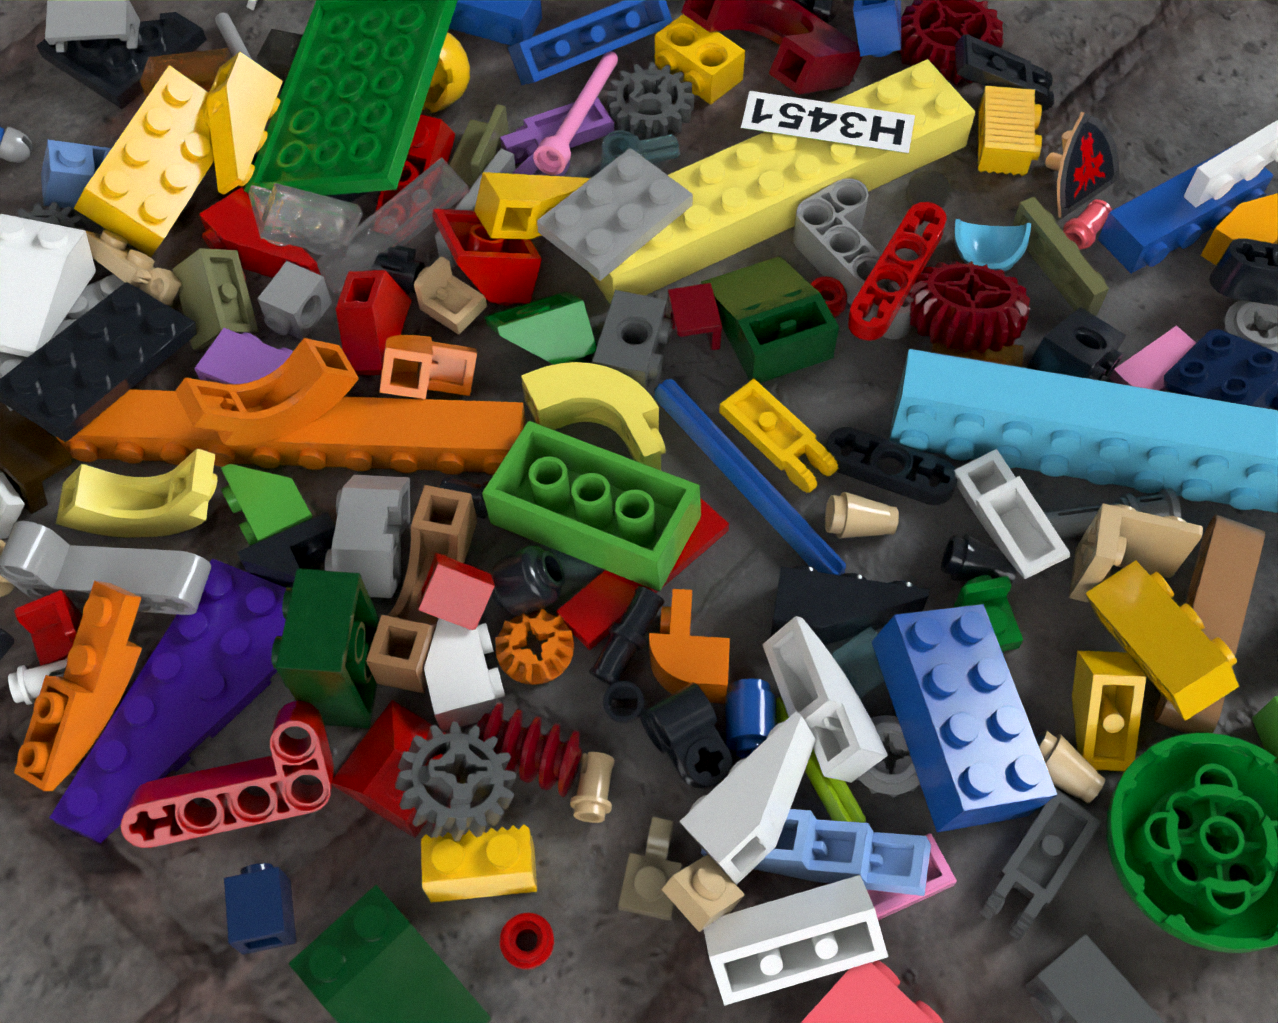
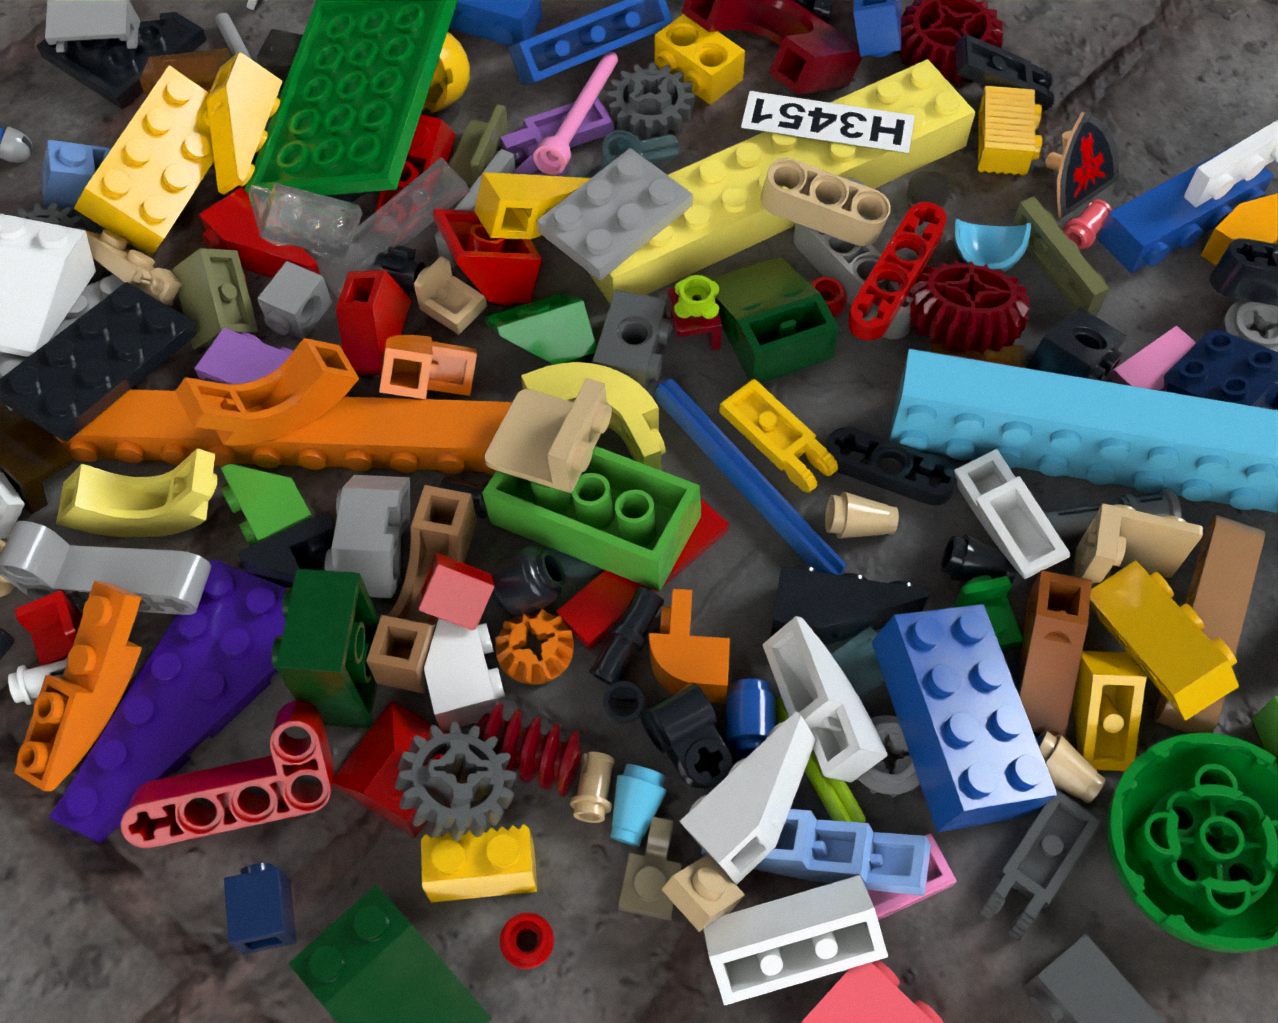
(550, 436): none -> tan bracket
(635, 803): none -> medium azure cone
(696, 288): none -> lime plate
(845, 197): none -> tan beam
(1052, 649): none -> dark orange slope

